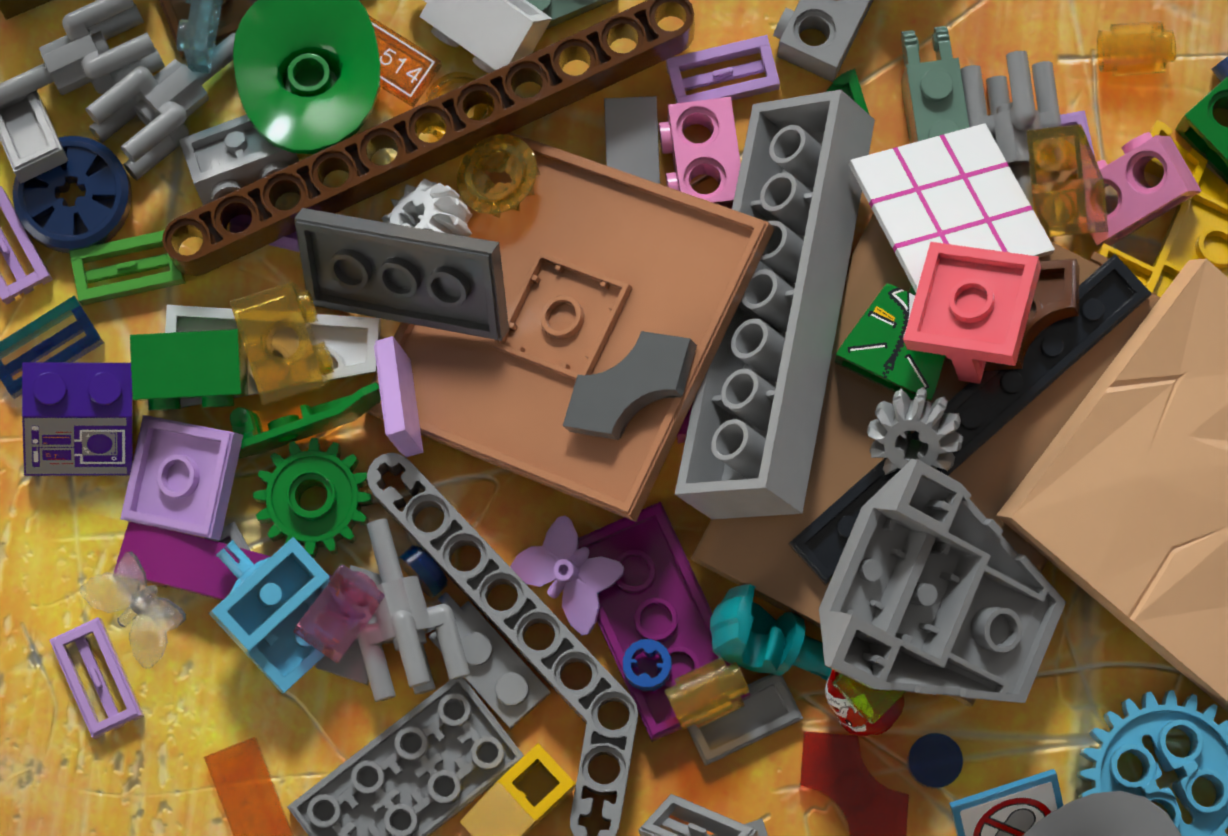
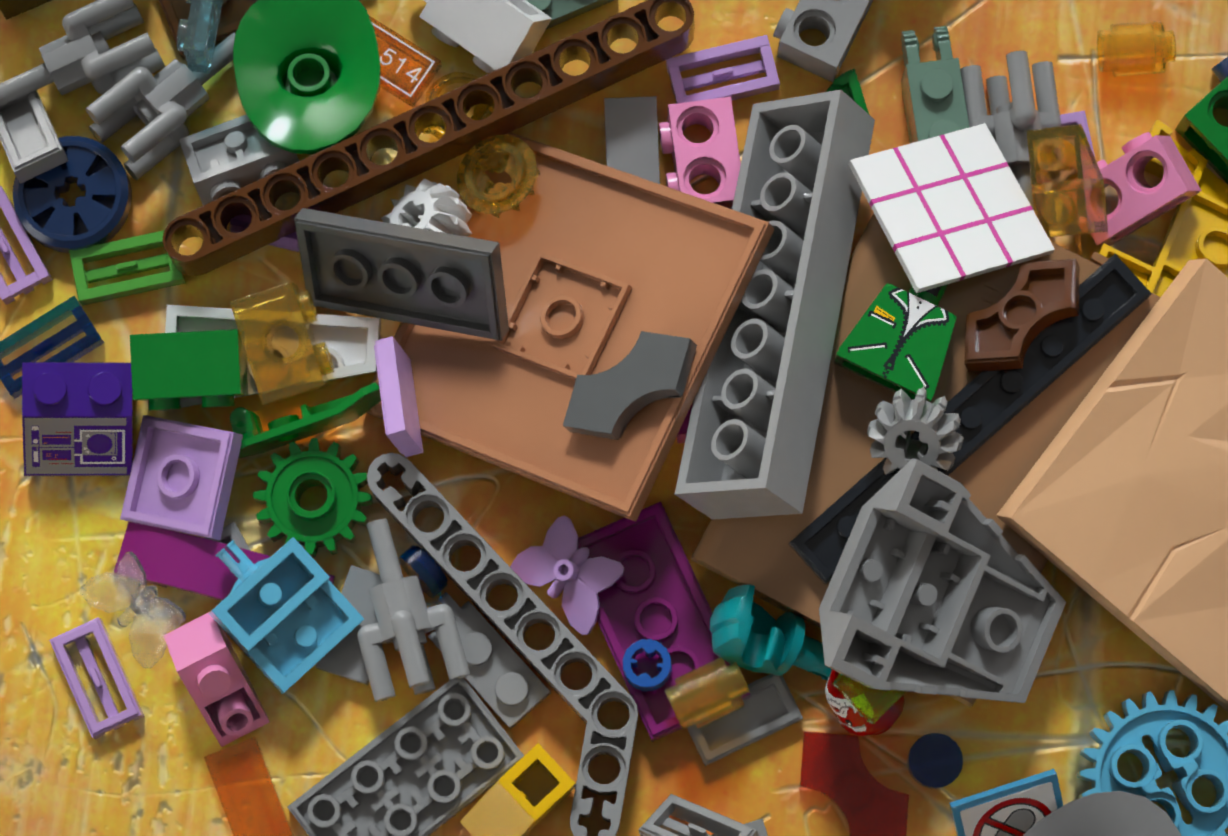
(215, 679): none -> bright pink slope
(340, 613): clear pink bracket -> none
(972, 306): coral bracket -> none

